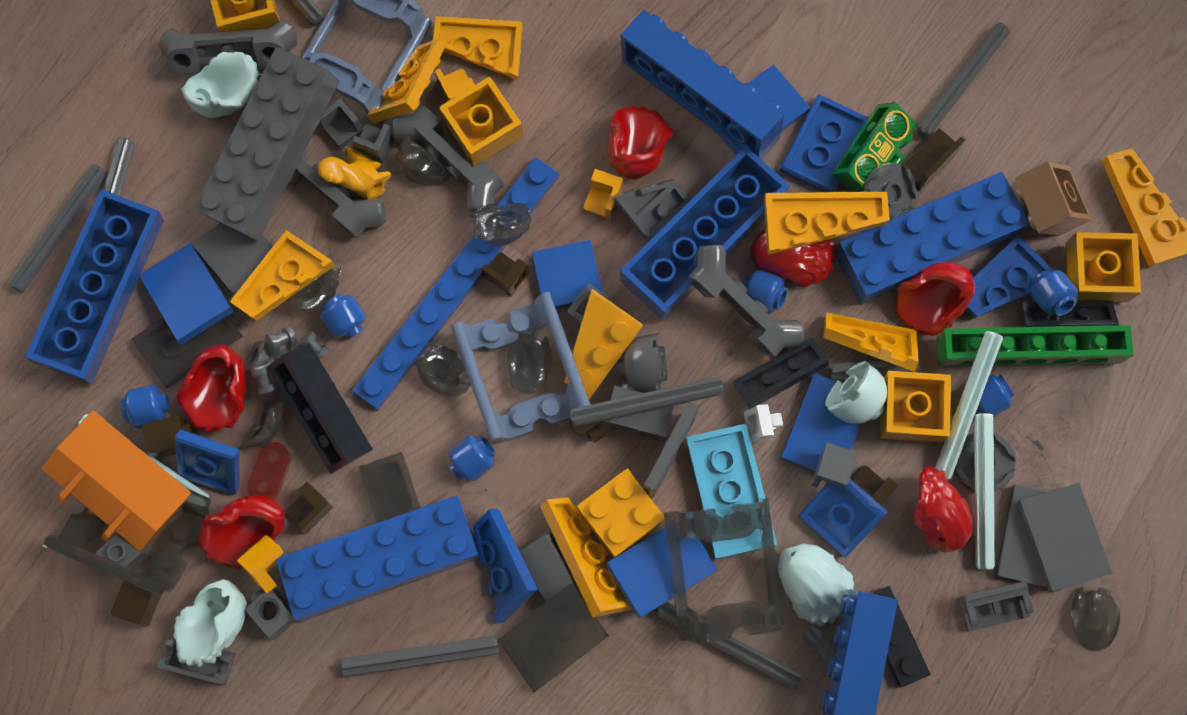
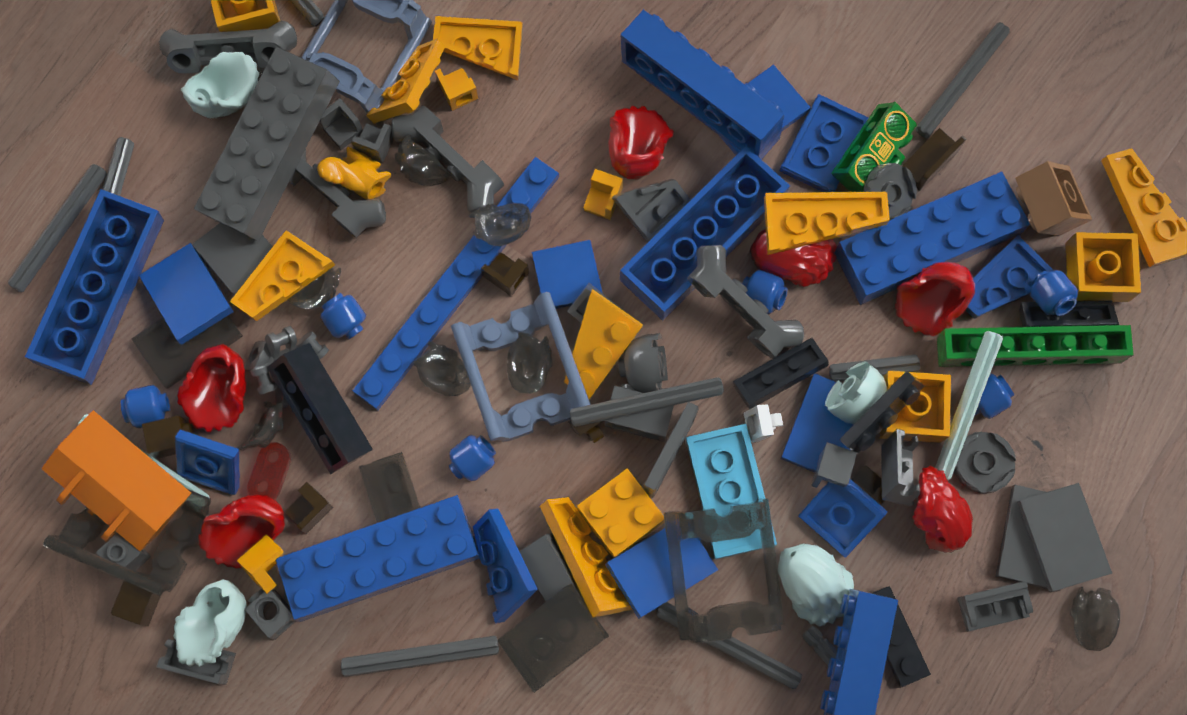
(481, 121): light orange brick -> none
(876, 339): light orange wing -> none
(882, 413): none -> black plate
(898, 469): none -> dark grey hinge
(984, 491): light aqua axle -> none

